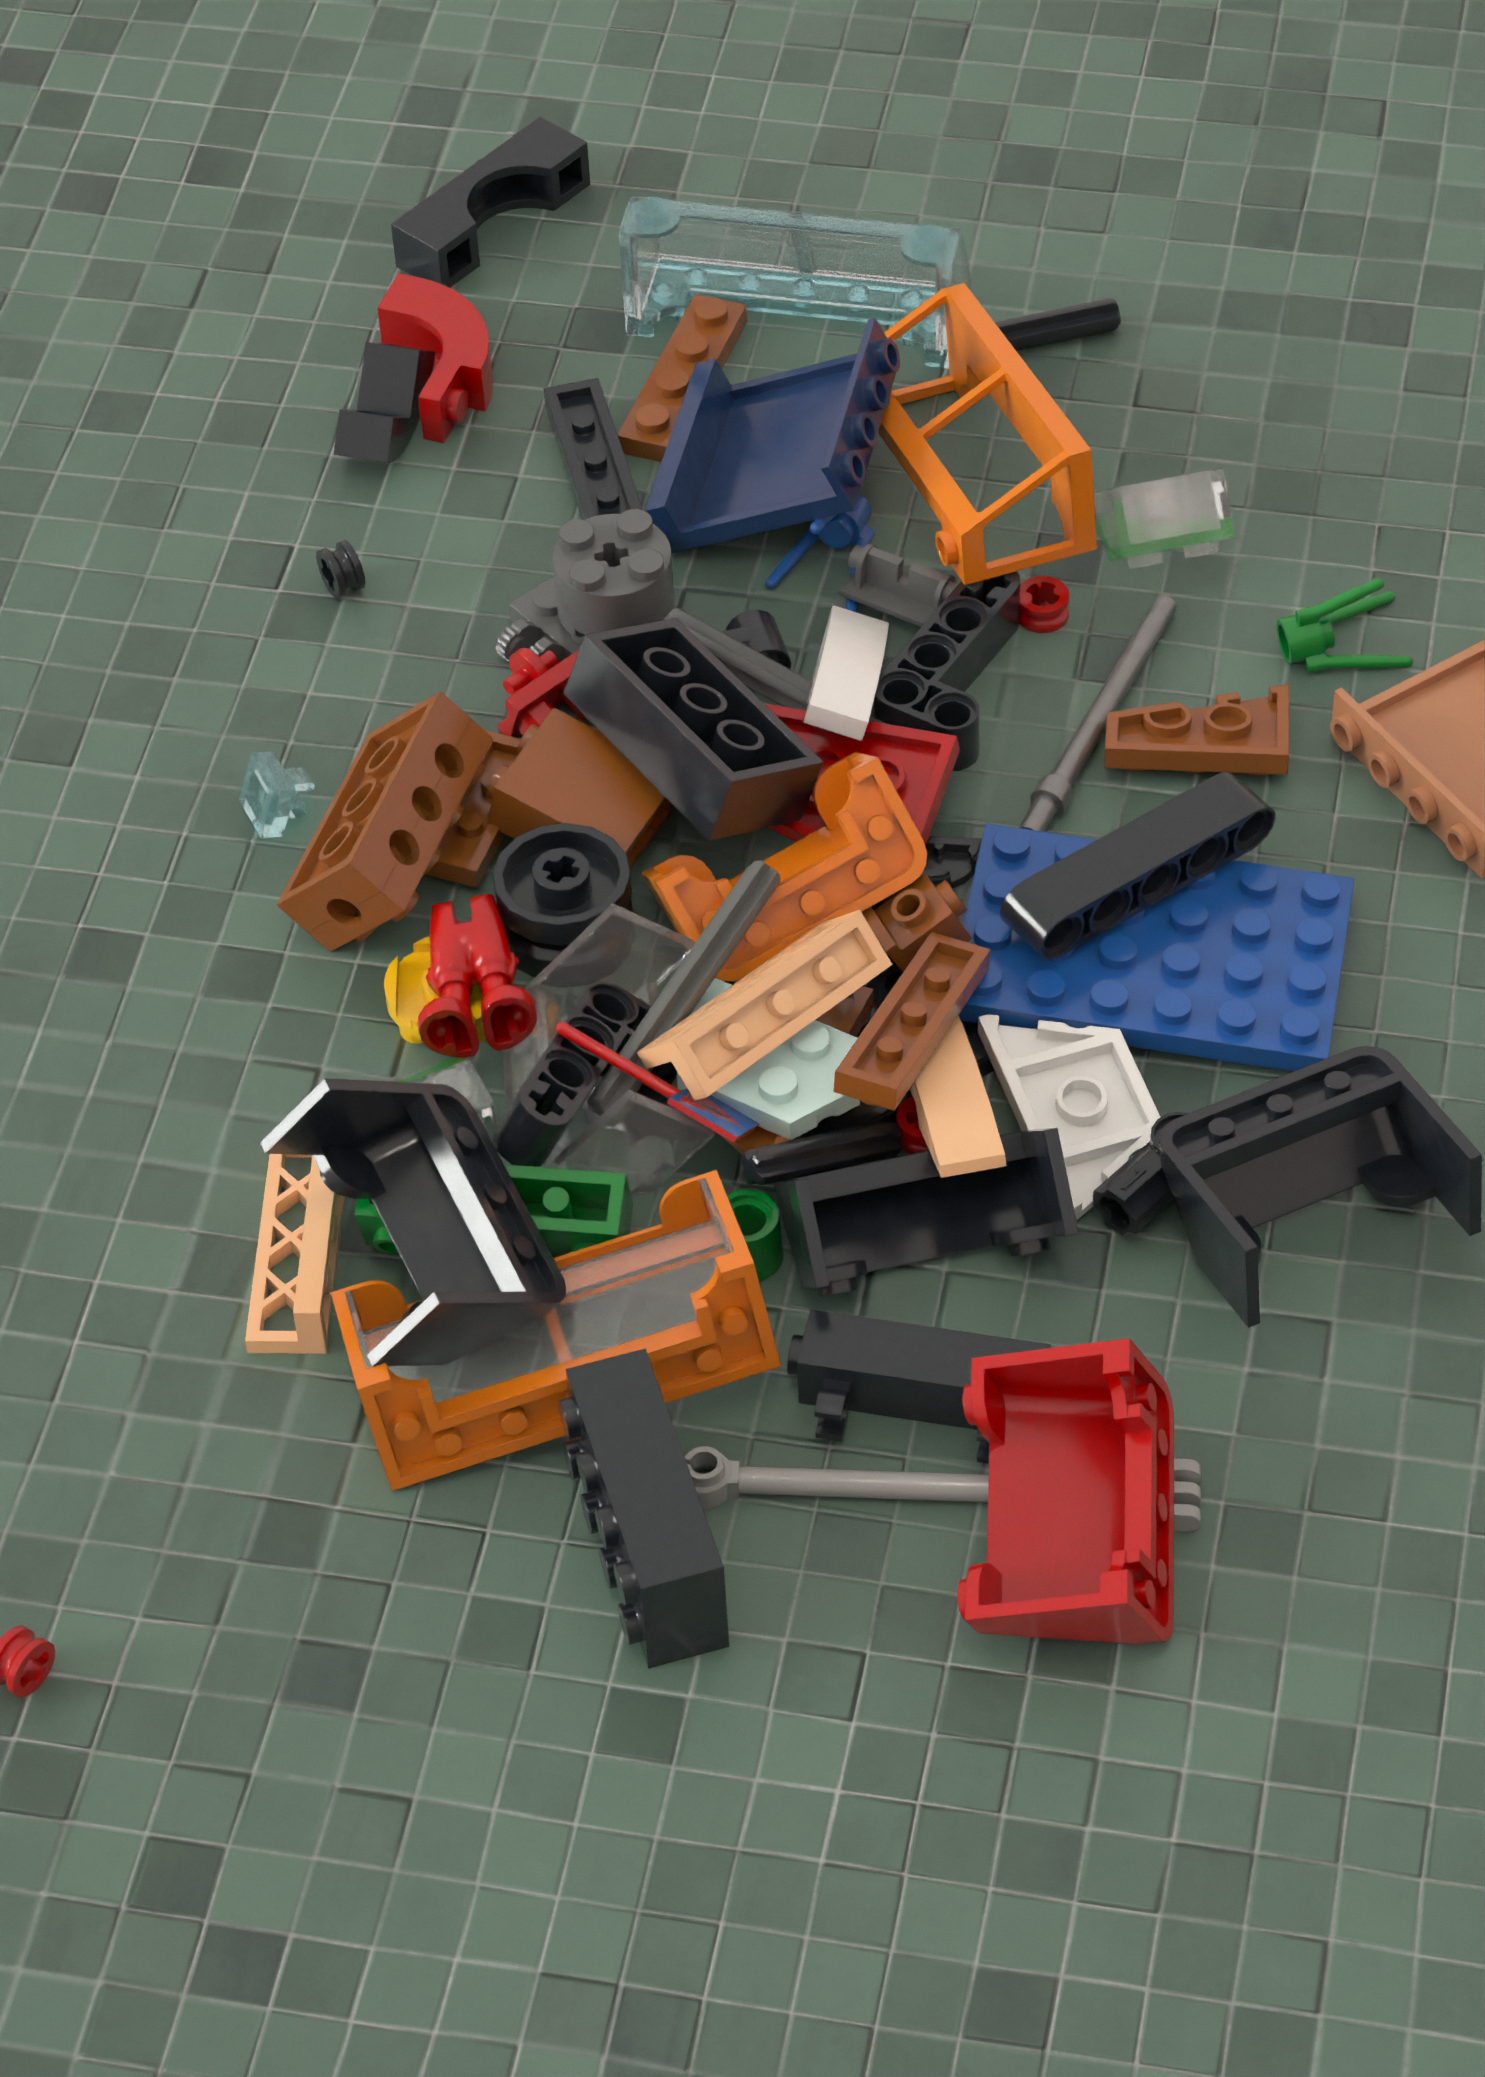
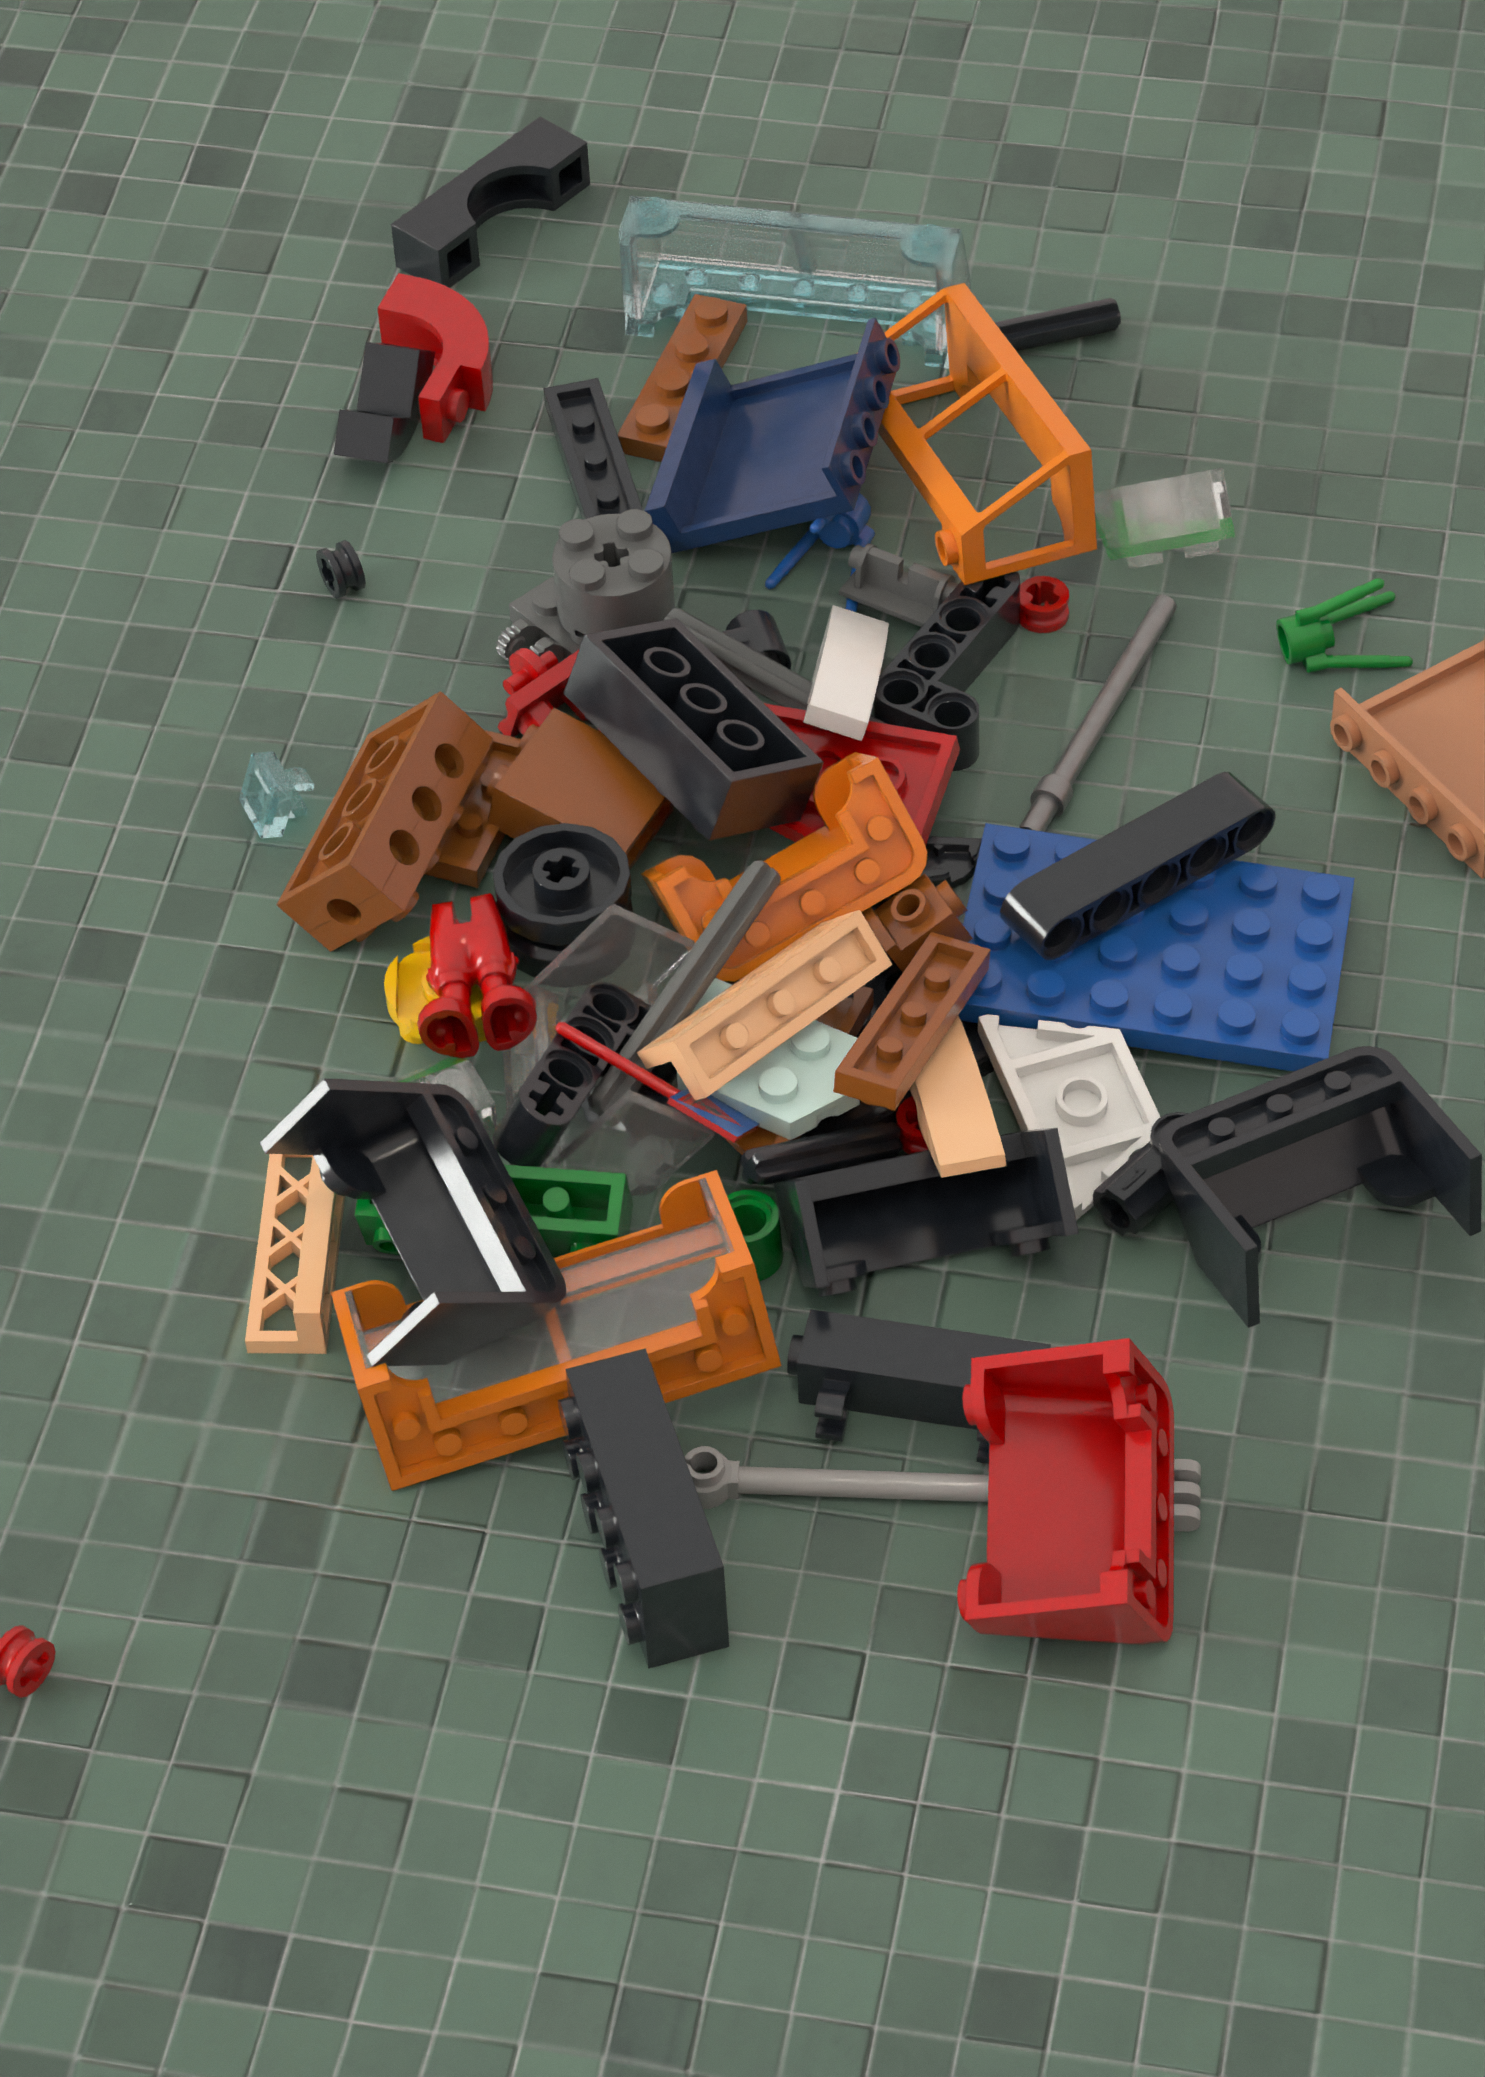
(1215, 738): dark orange wing -> none

